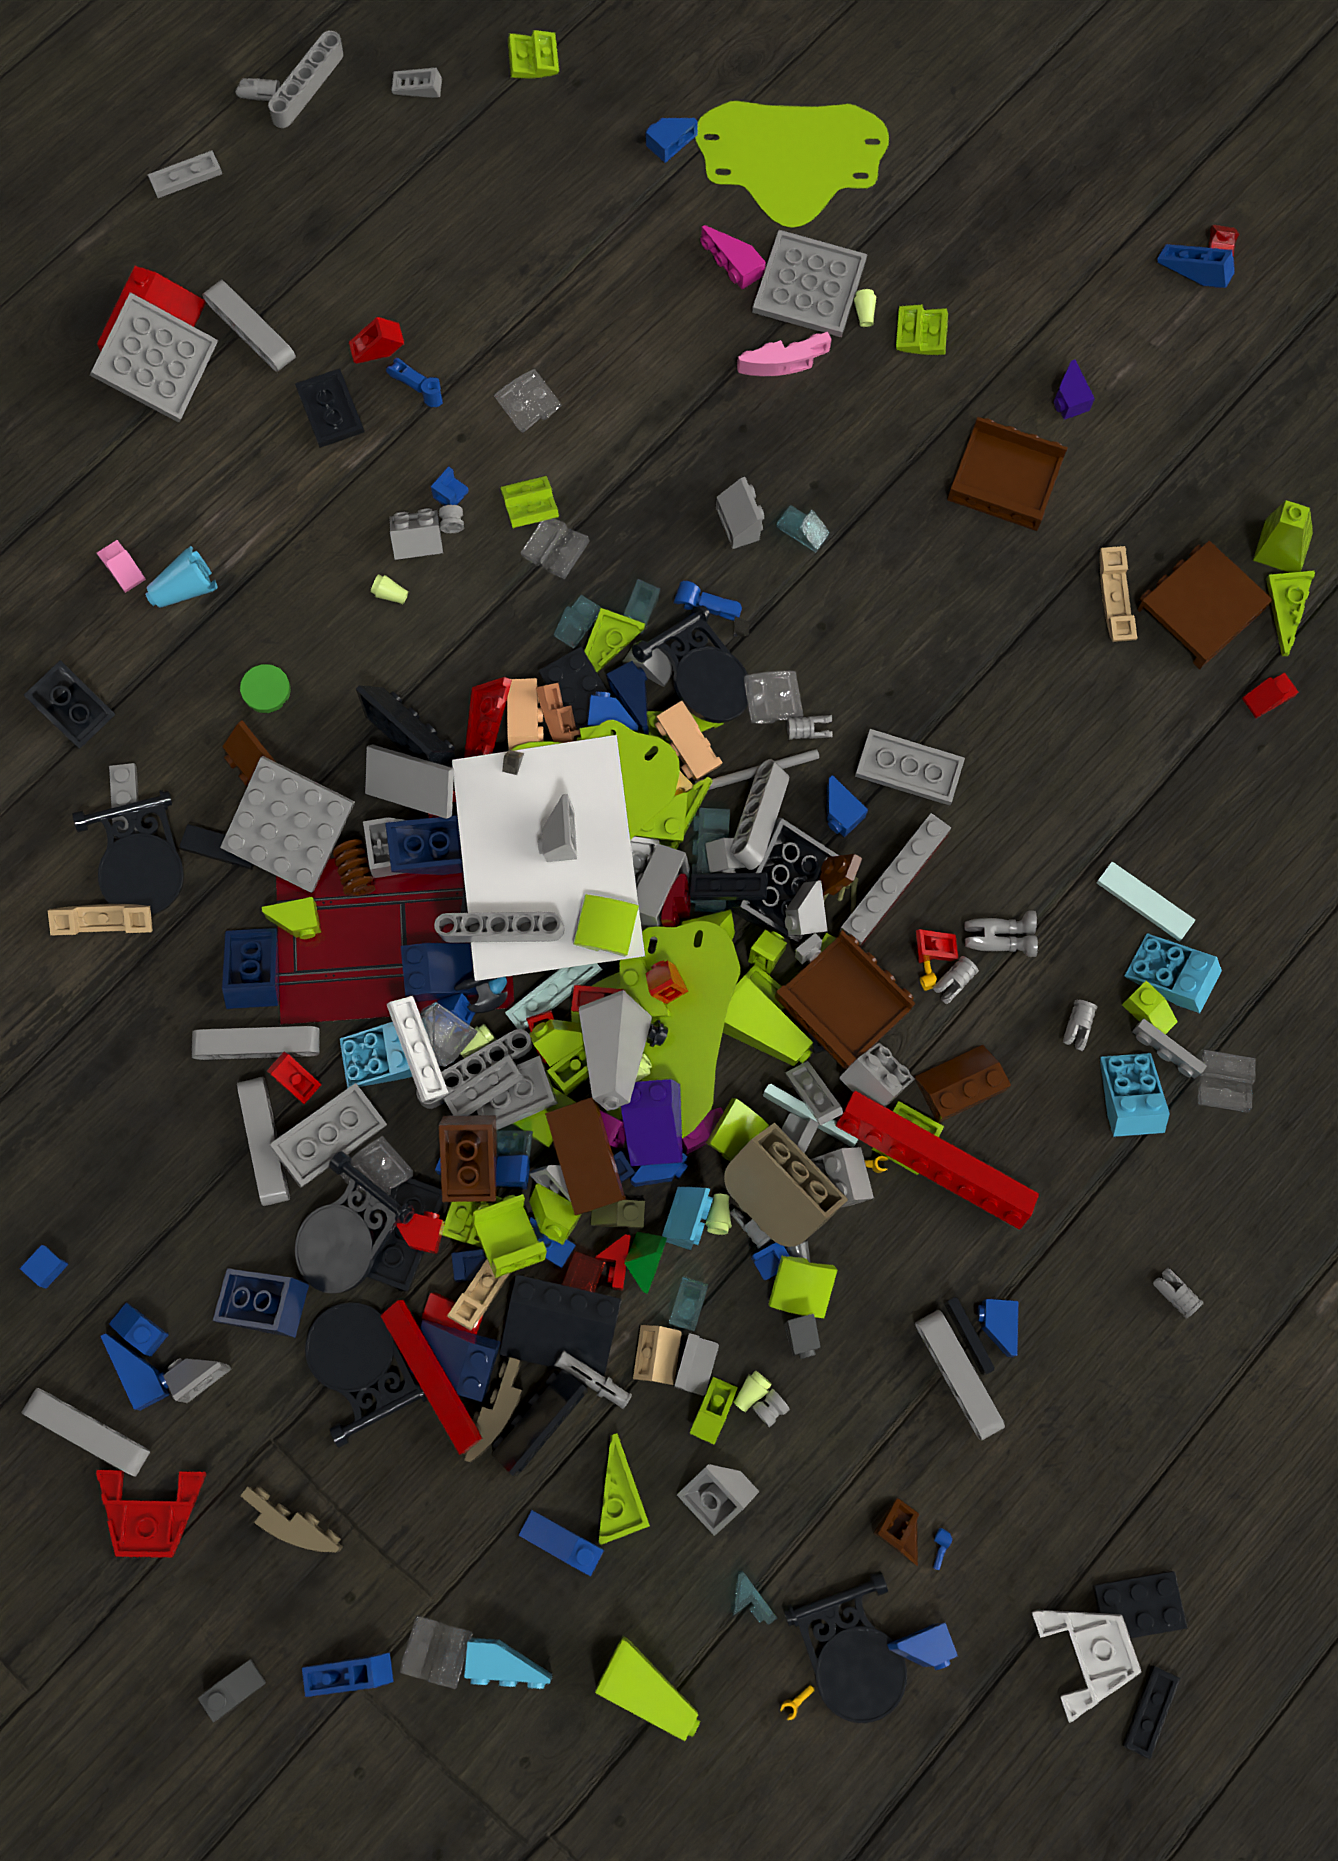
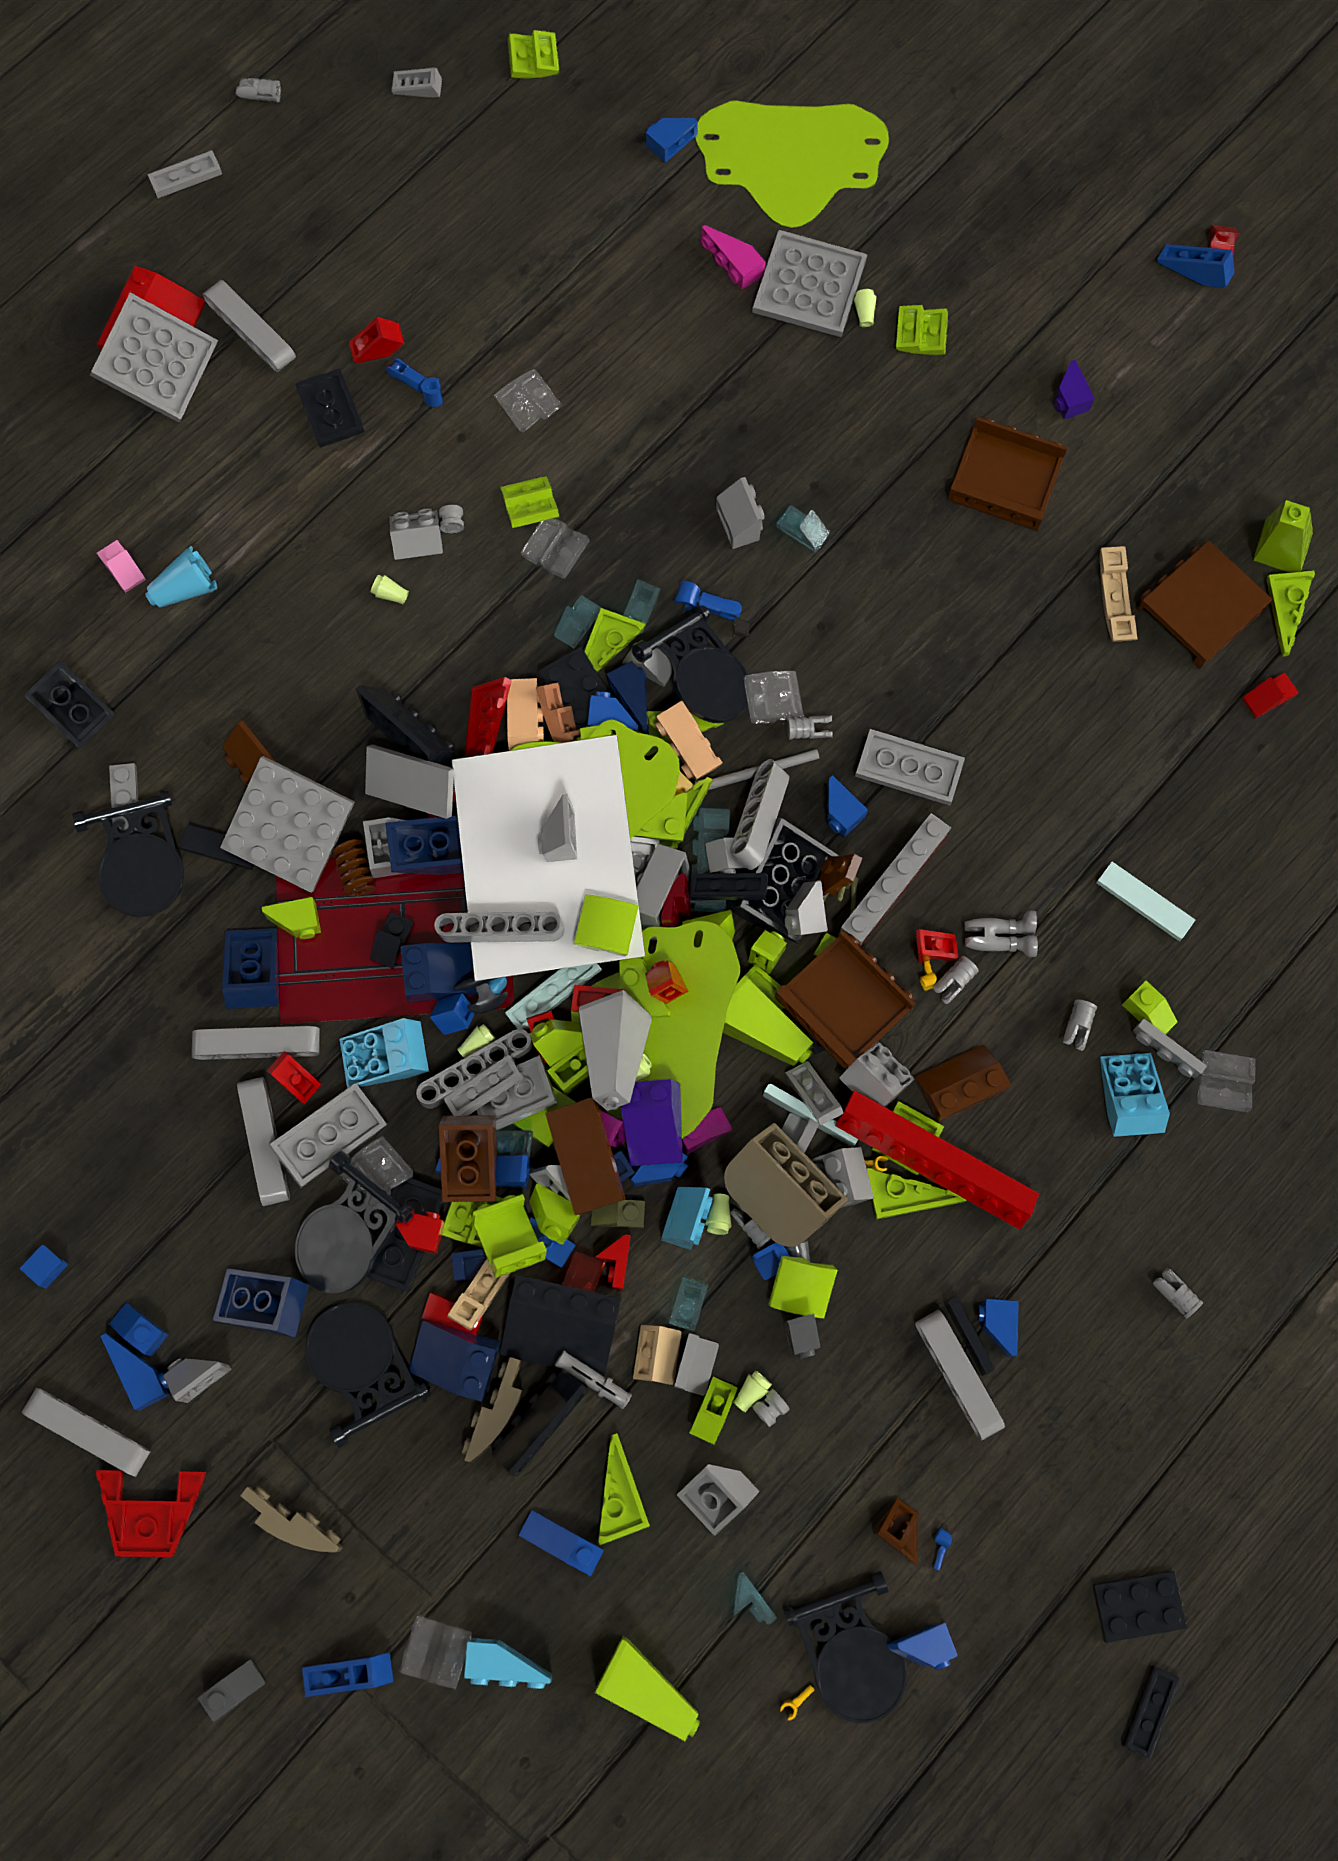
(100, 918): tan slope -> none
(265, 688): bright green tile -> none
(306, 79): light grey beam -> none
(388, 942): none -> black slope
(417, 1048): white tile -> none
(431, 1377): red tile -> none
(446, 1033): clear slope -> none
(448, 489): blue panel -> none
(512, 762): clear smoke piece -> none
(644, 1258): green slope -> none
(657, 1034): black plate -> none
(735, 1129): lime slope -> none
(777, 360): bright pink slope -> none
(809, 949): light grey plate -> none
(902, 1196): none -> lime wing
(1102, 1652): white wing -> none
(1175, 971): medium azure slope -> none

